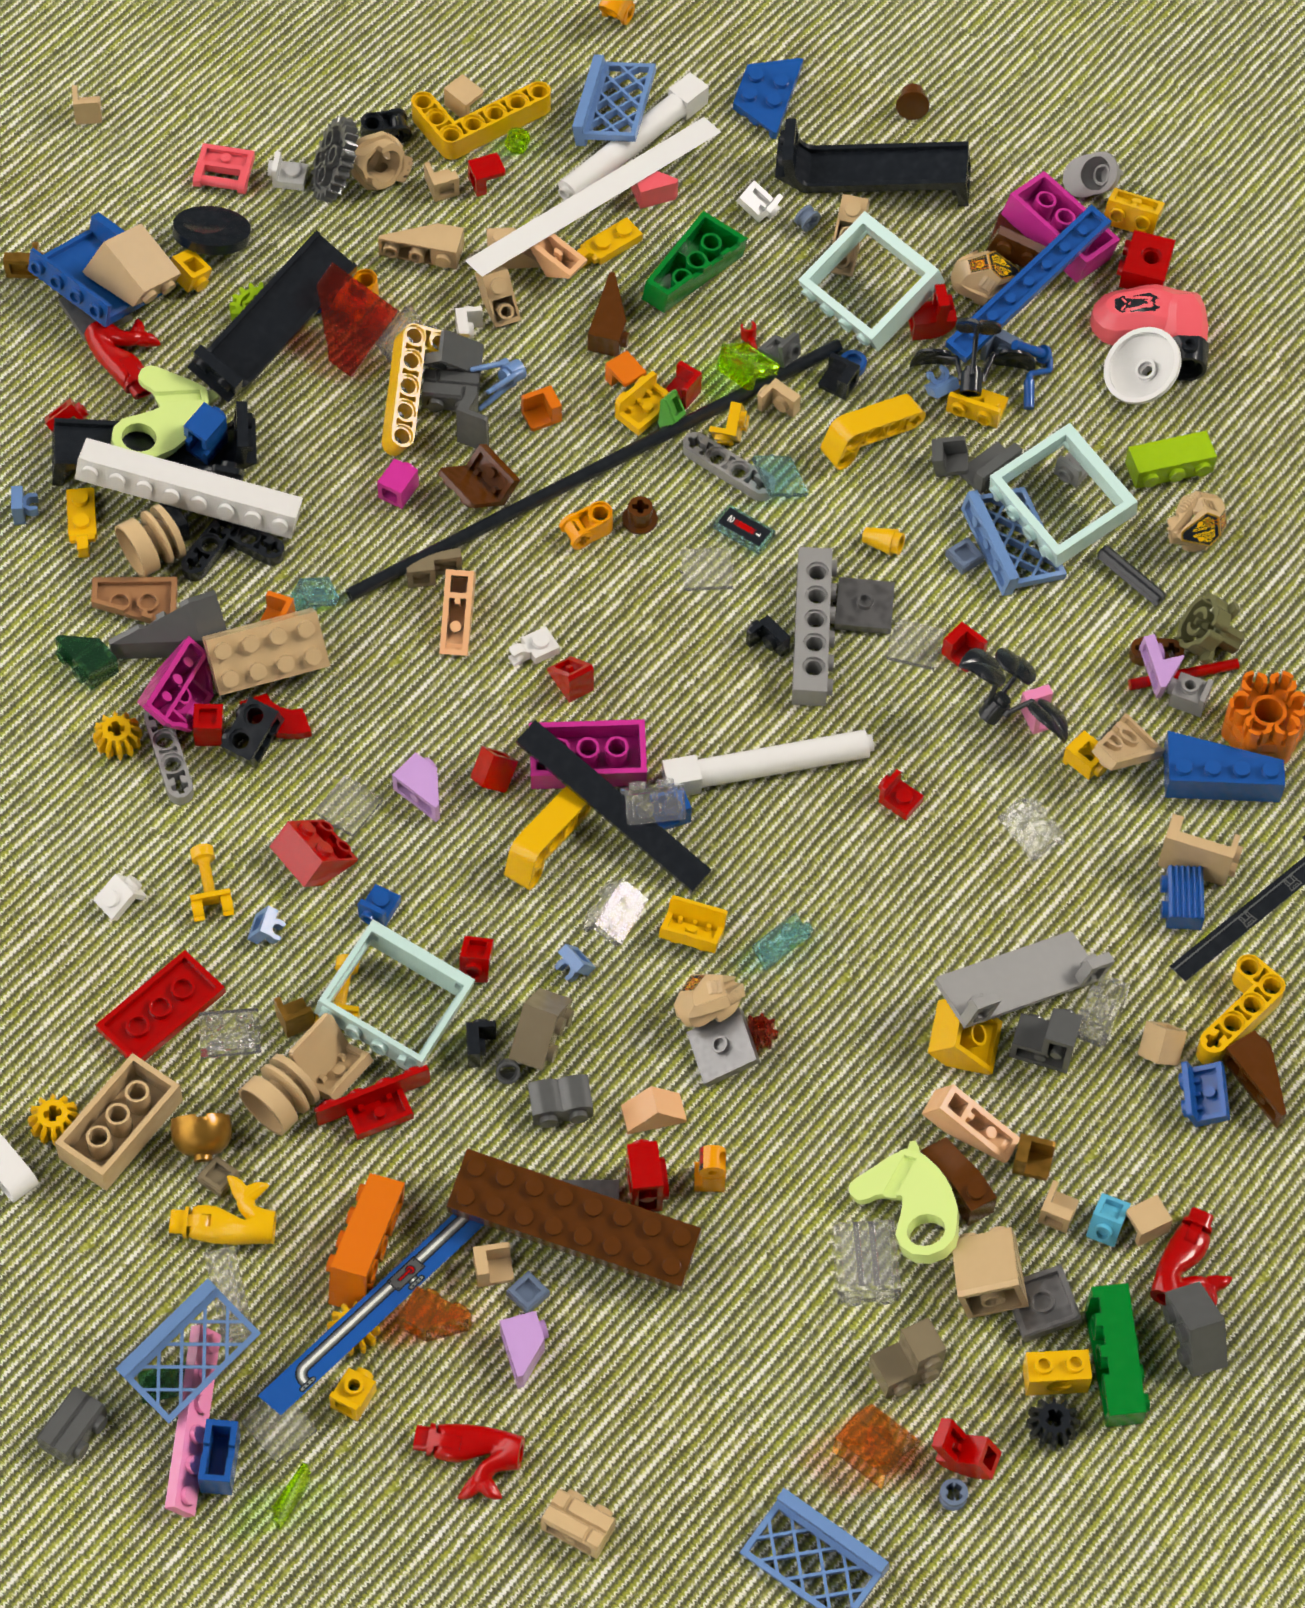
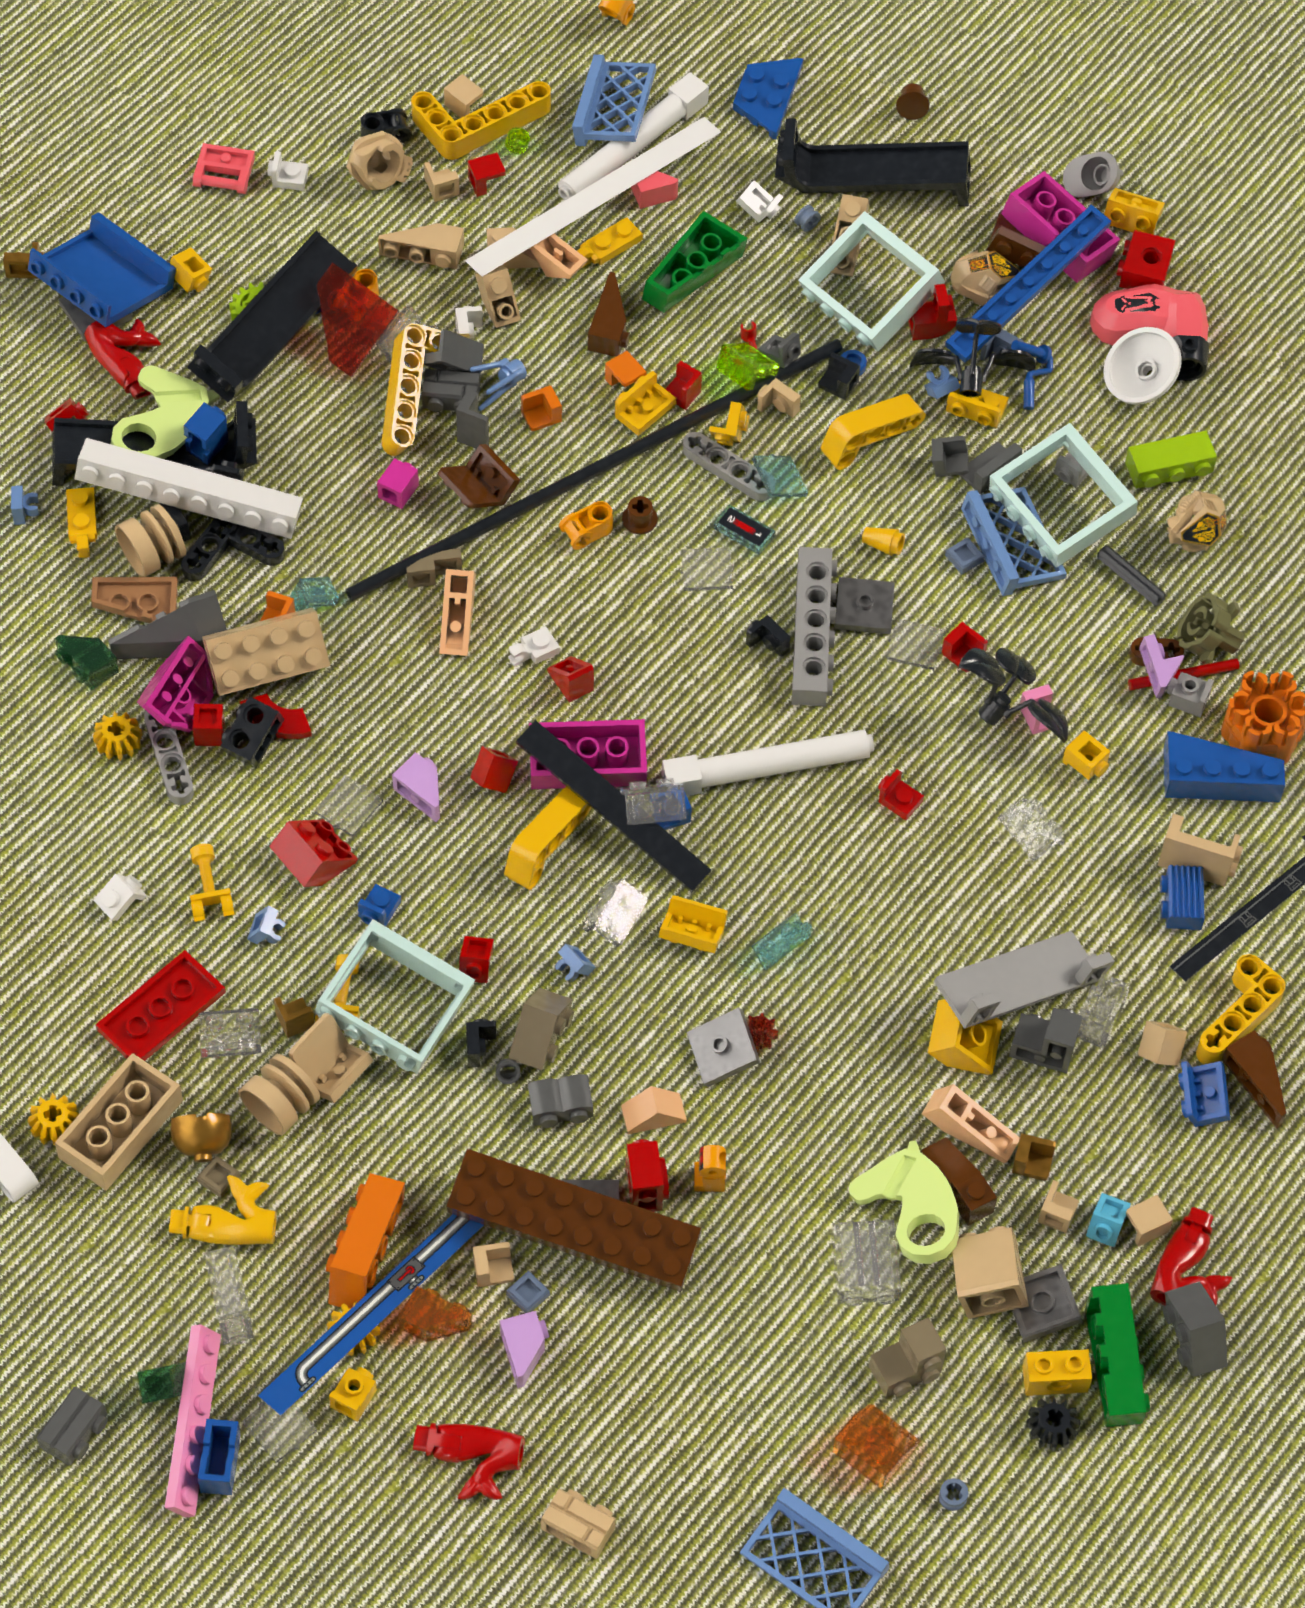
(86, 109): tan panel -> none
(133, 267): tan slope -> none
(168, 1331): medium blue fence -> none
(211, 230): black piece -> none
(291, 1495): clear neon green piece -> none
(334, 159): dark grey gear -> none
(376, 1106): red bracket -> none
(670, 409): bright green slope -> none
(708, 998): tan helmet -> none
(963, 1453): red brick -> none
(1126, 746): tan wing -> none

